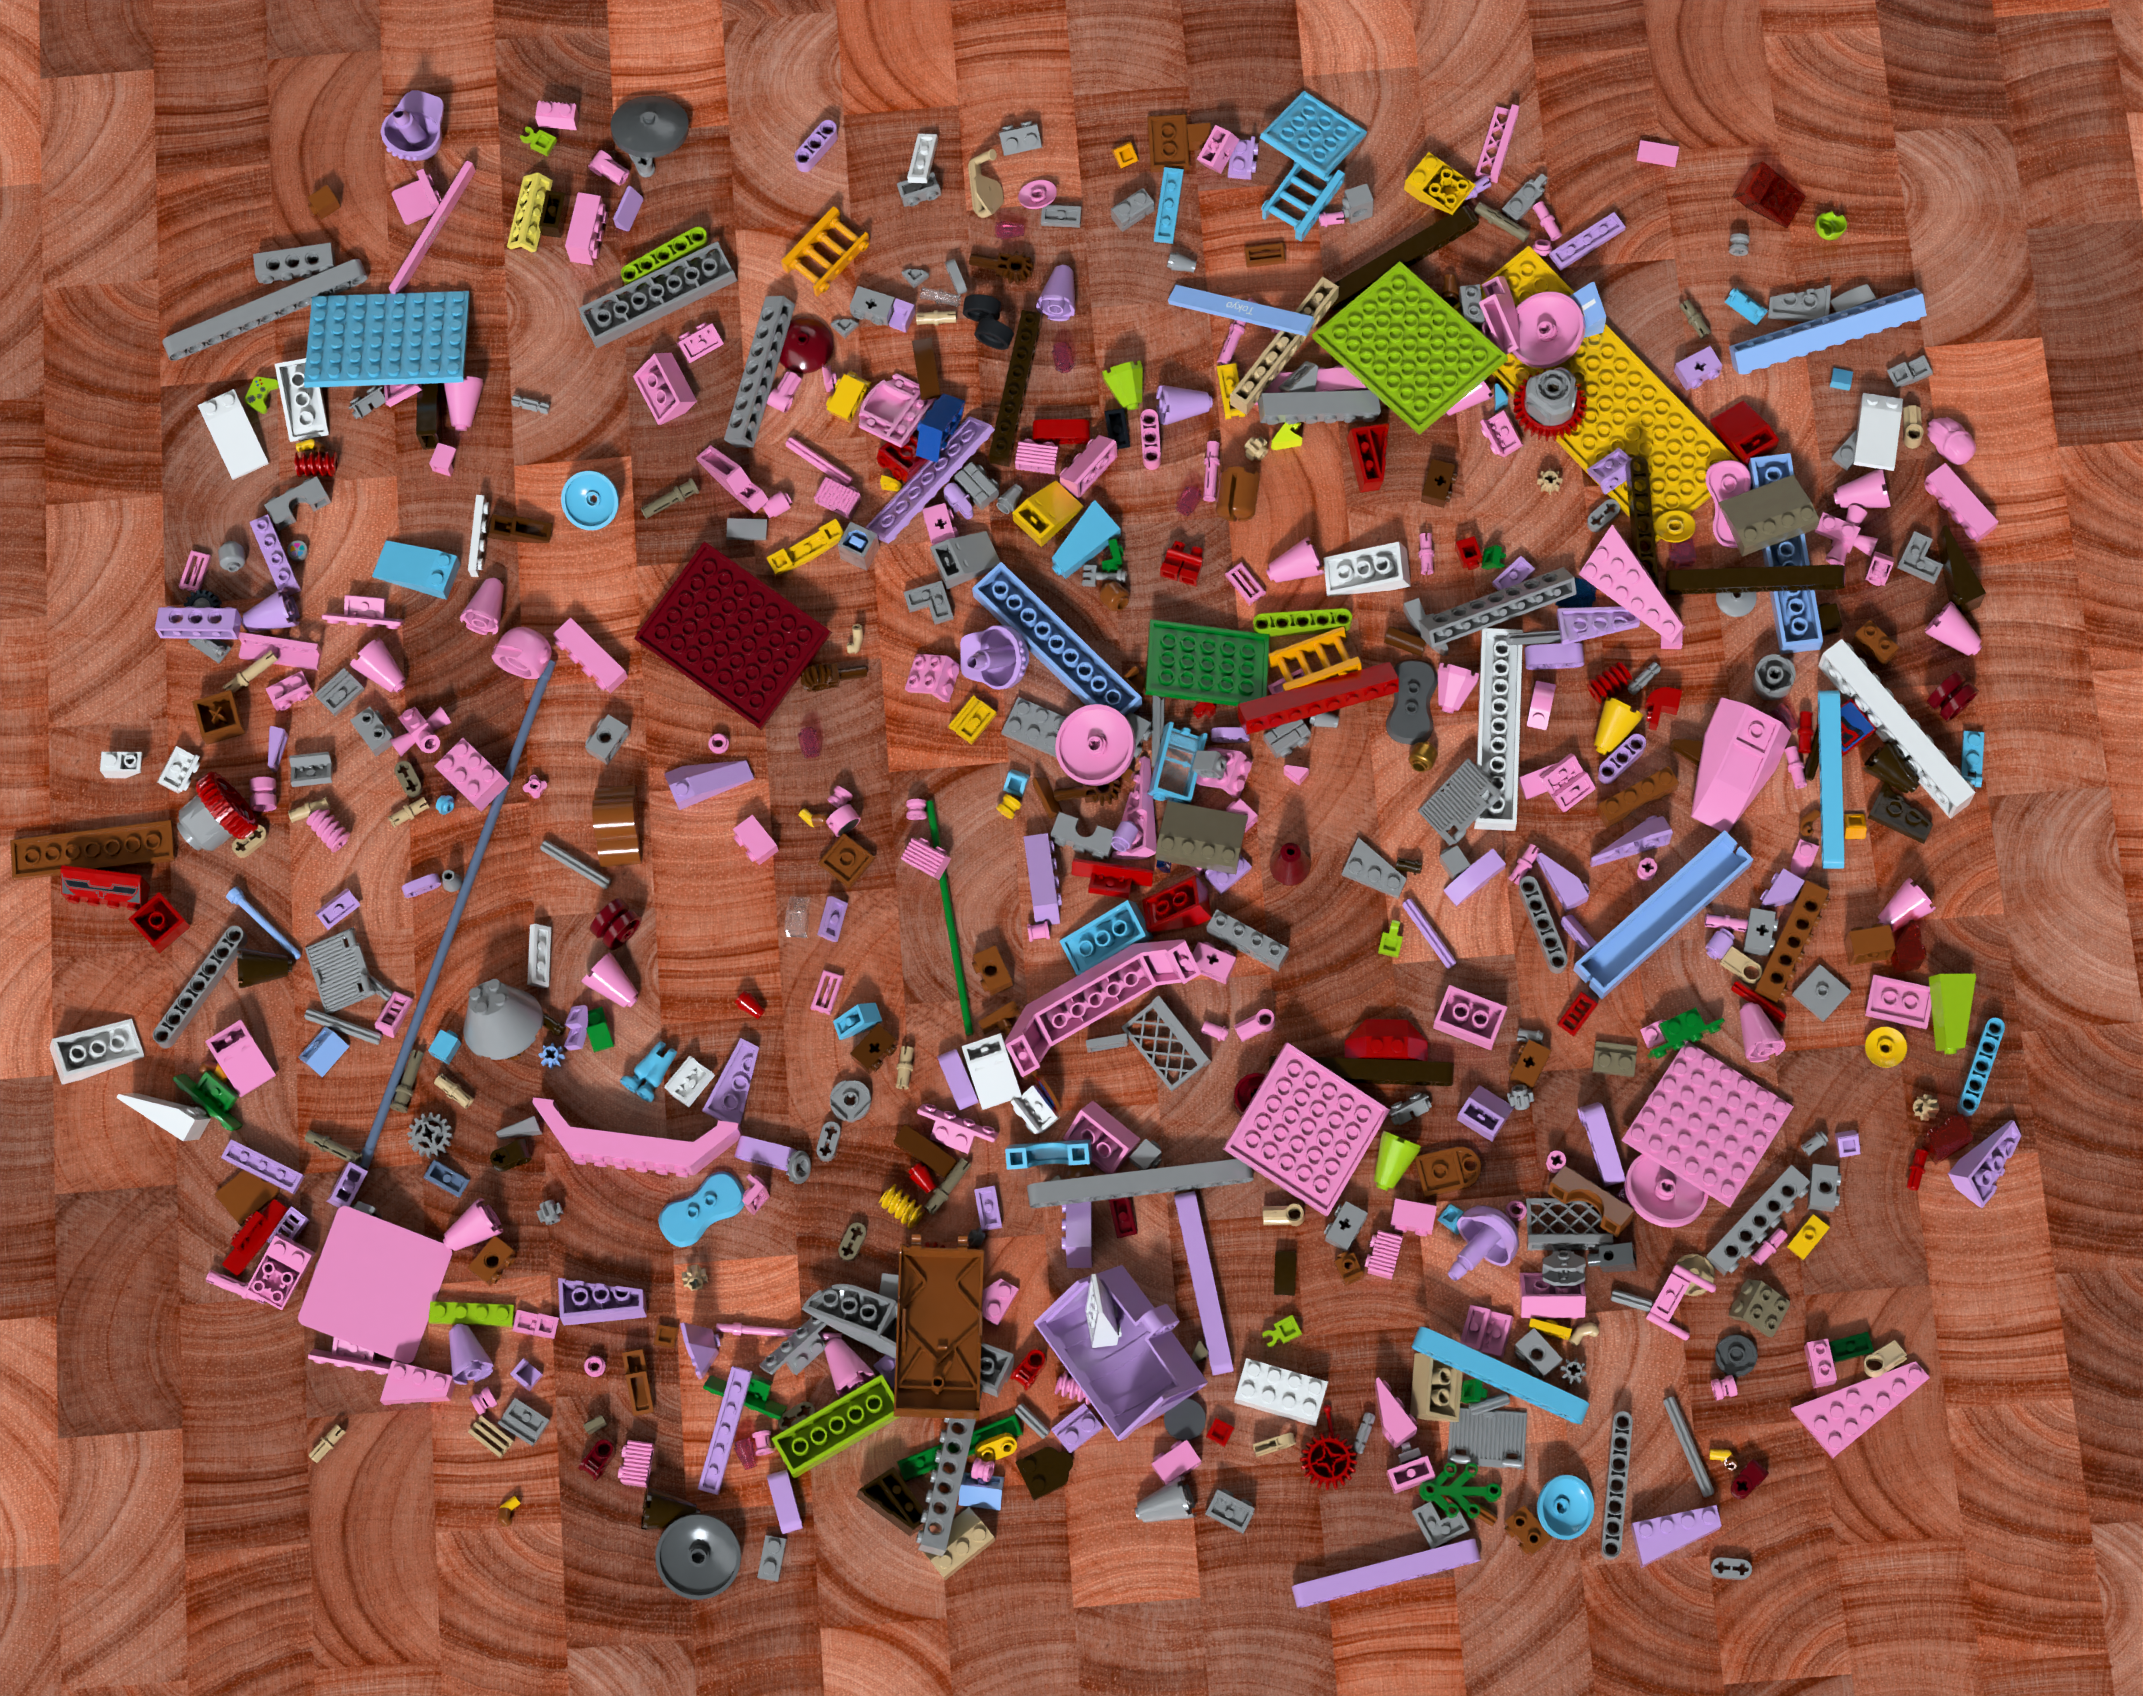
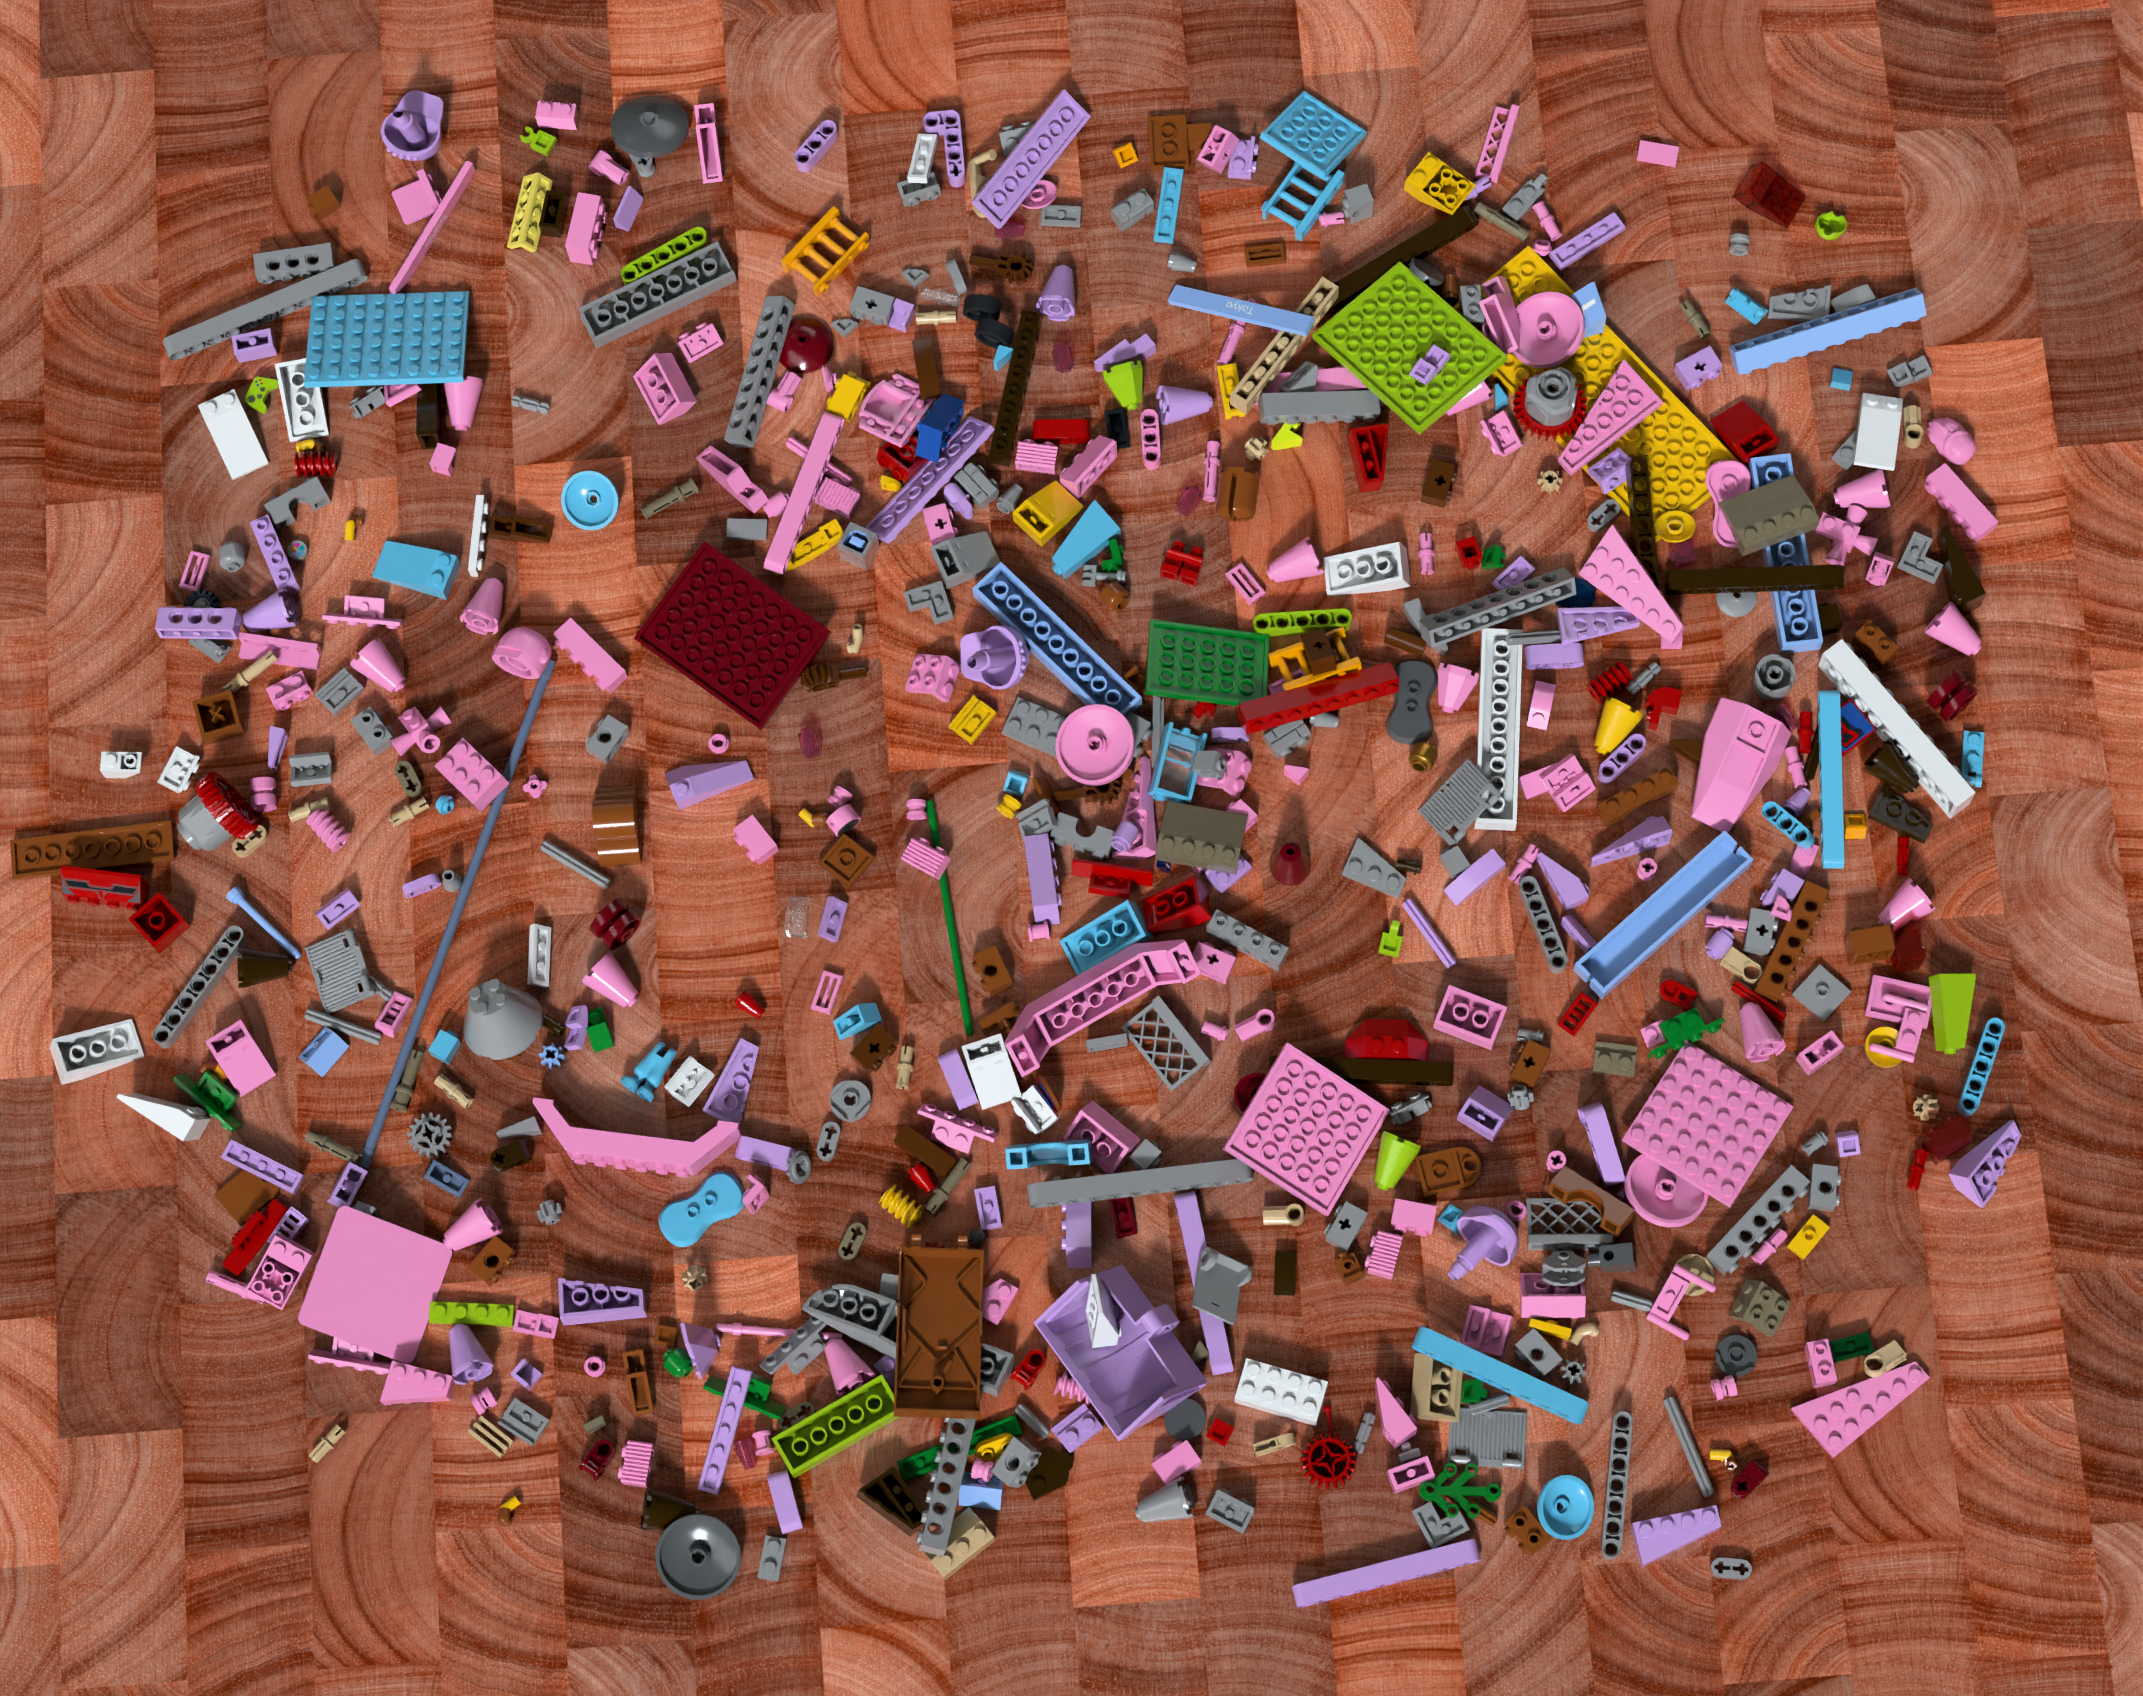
(254, 345): none -> lavender brick
(350, 526): none -> yellow arm
(678, 1362): none -> green head
(708, 143): none -> bright pink slope
(803, 493): none -> bright pink beam
(951, 148): none -> lavender beam
(1002, 356): none -> medium azure slope
(1006, 1466): none -> light grey brick
(1030, 159): none -> lavender plate
(1037, 819): none -> light grey plate
(1126, 352): none -> lavender slope
(1219, 1284): none -> light grey door
(1285, 1330): lime plate -> none
(1319, 652): none -> reddish brown brick
(1426, 271): none -> dark grey tile
(1431, 365): none -> lavender slope
(1617, 410): none -> bright pink wing
(1671, 990): none -> red plate
(1781, 908): none -> bright pink tile
(1794, 831): none -> medium azure beam
(1797, 802): none -> lavender cone
(1820, 1053): none -> bright pink brick
(1903, 856): none -> red axle
(1909, 1030): none -> bright pink plate

